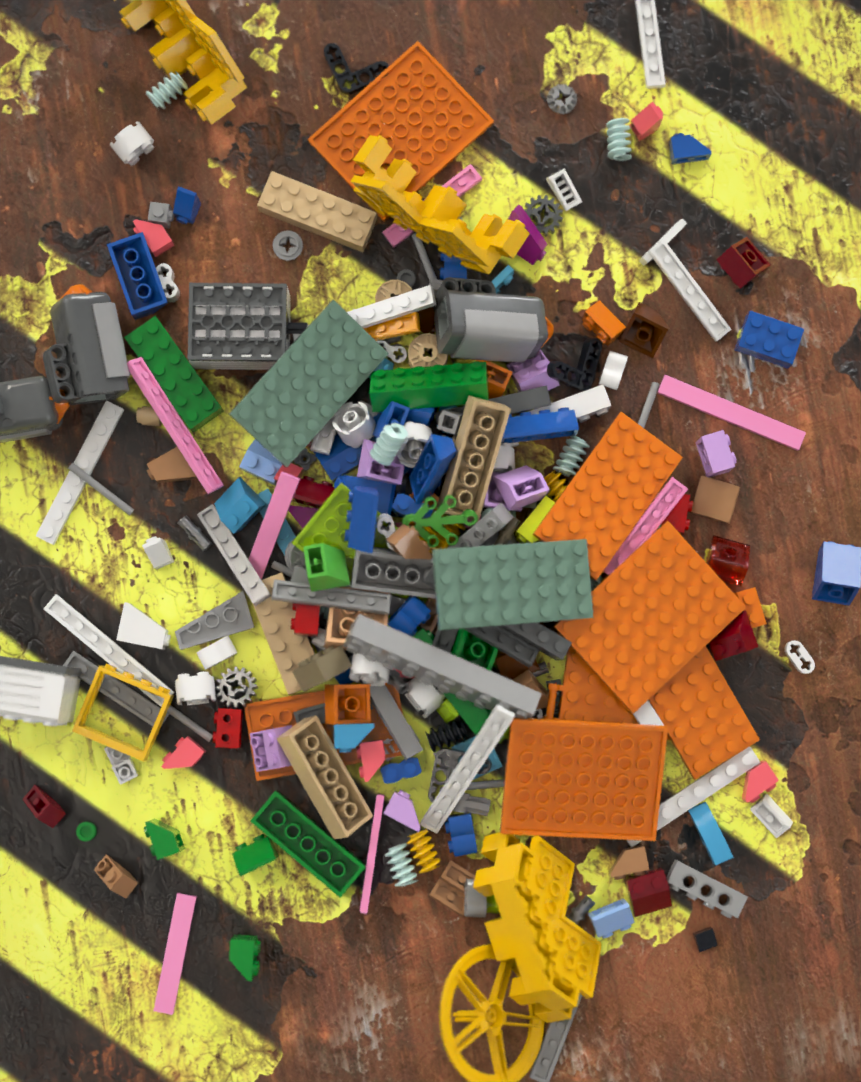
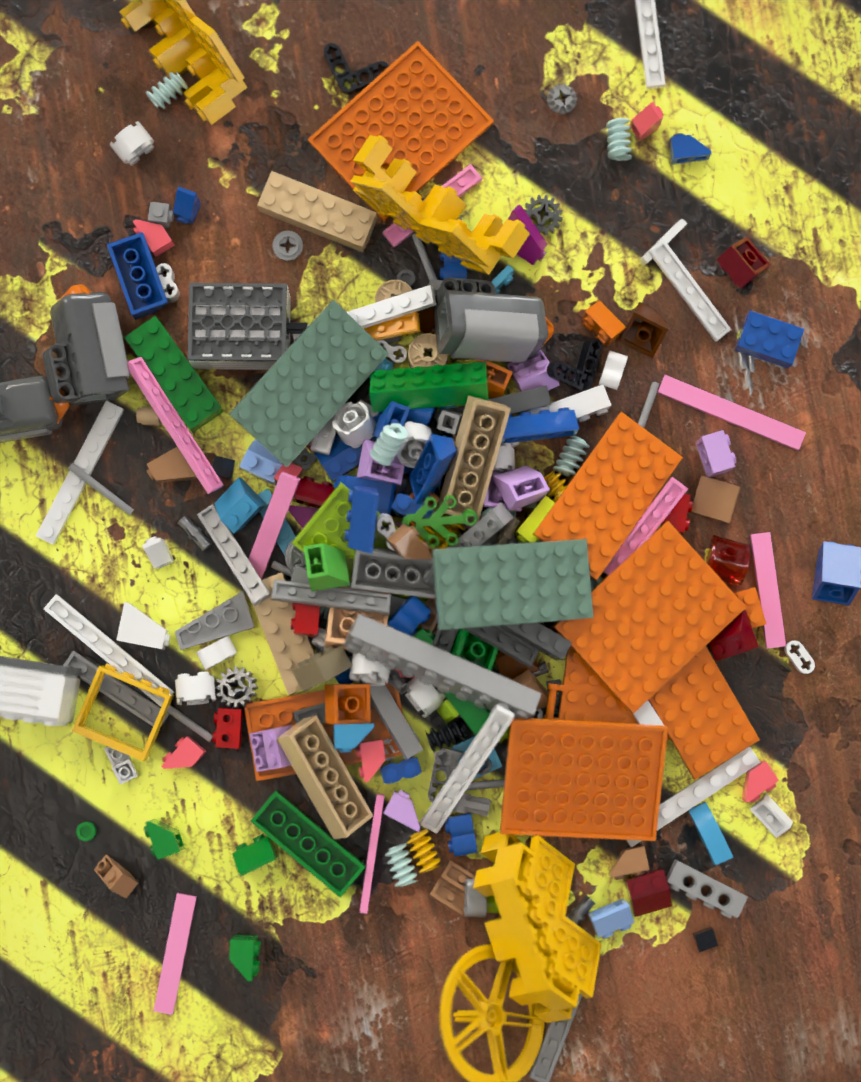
(43, 806): dark red slope -> none
(223, 467): none -> black slope
(566, 180): white slope -> none
(768, 589): none -> bright pink tile

